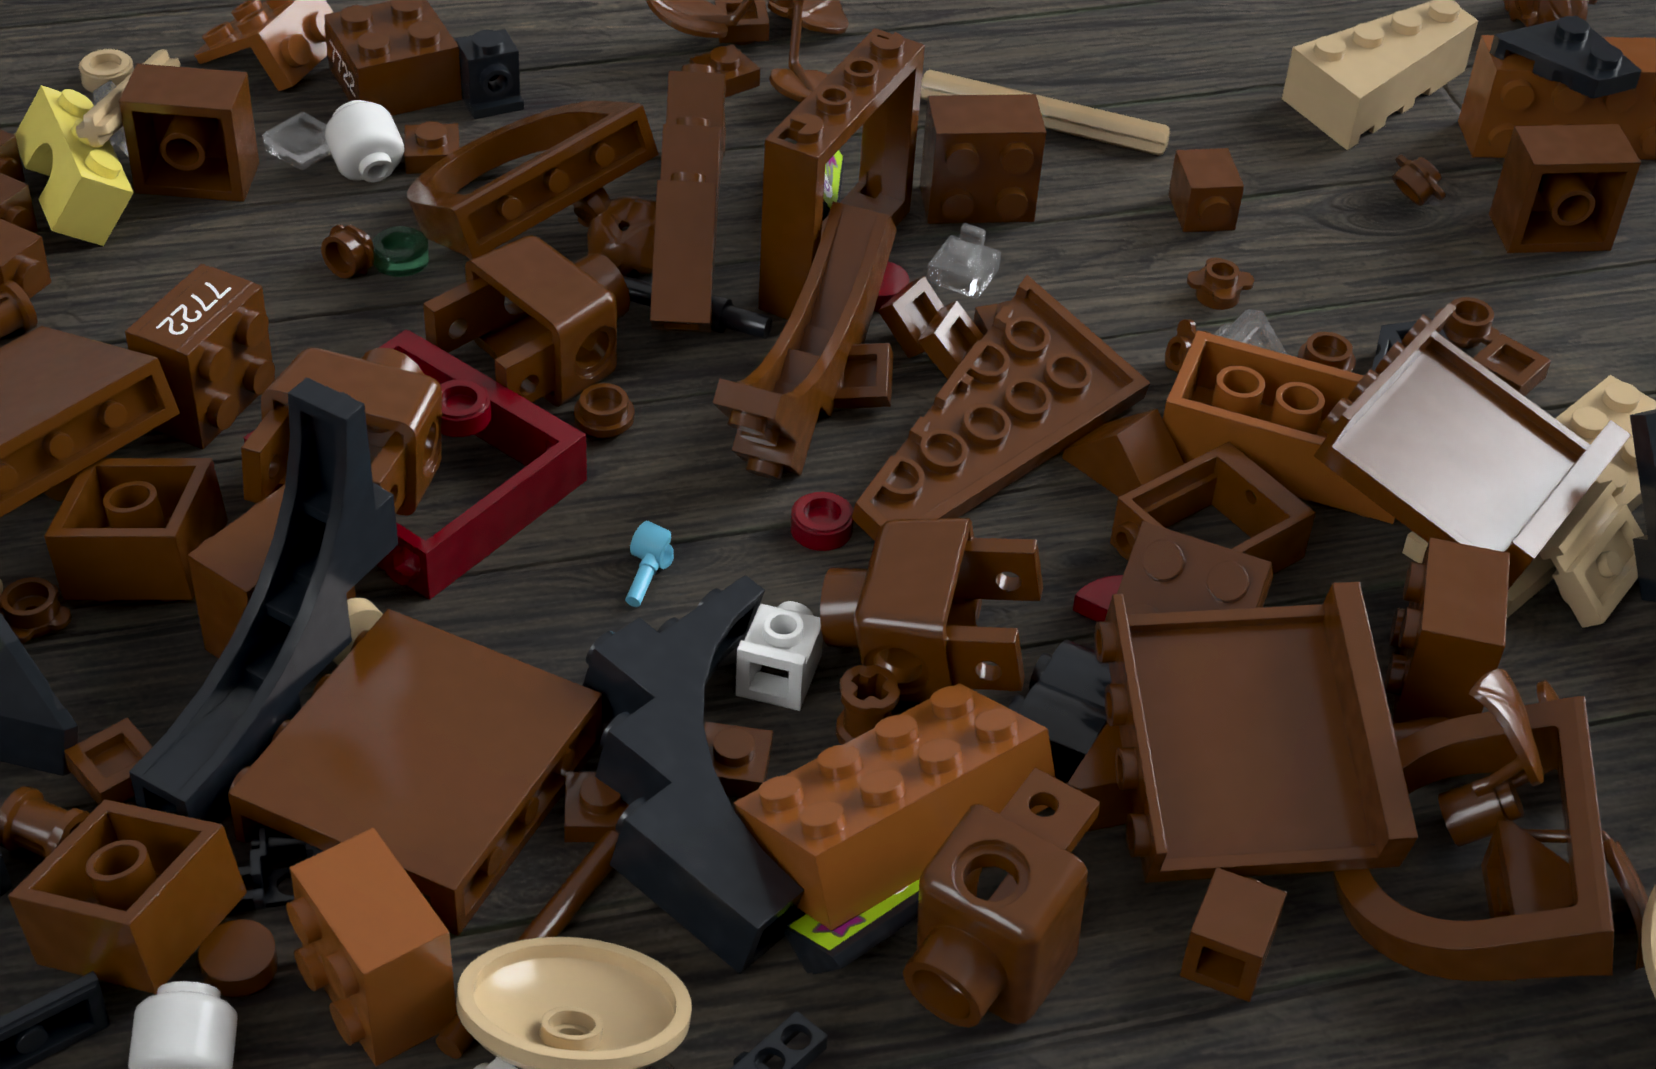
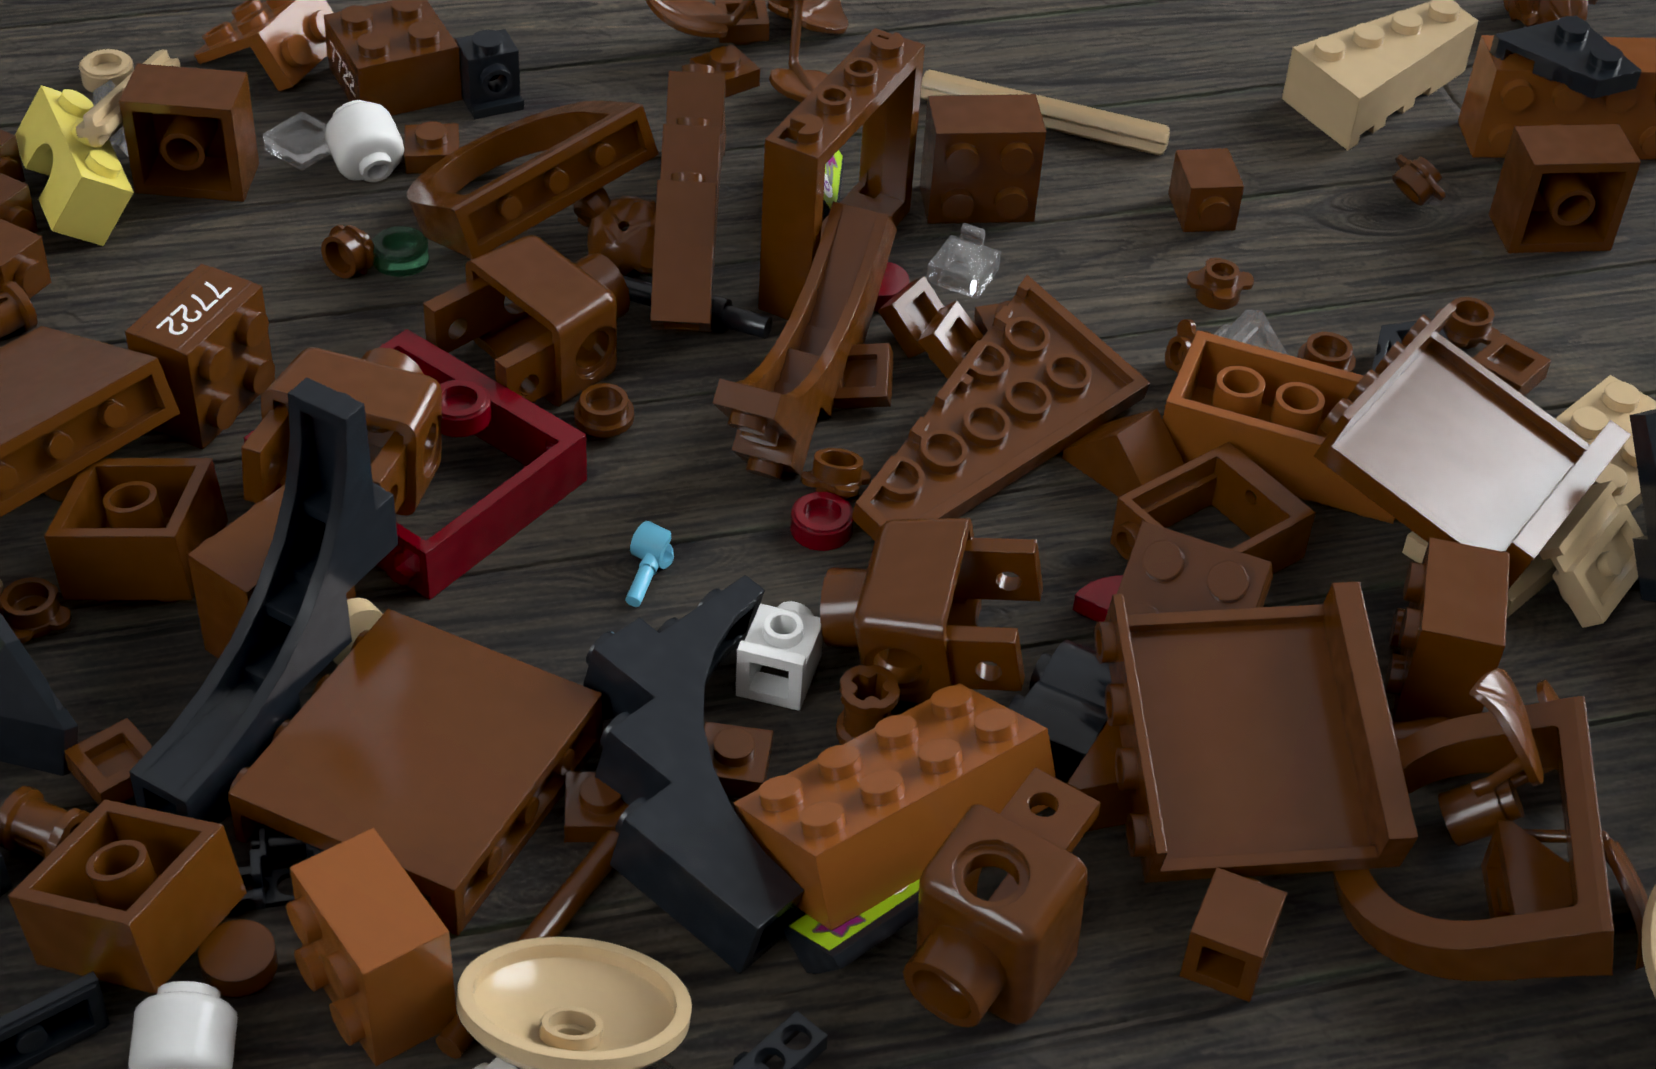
(836, 472): none -> reddish brown plate

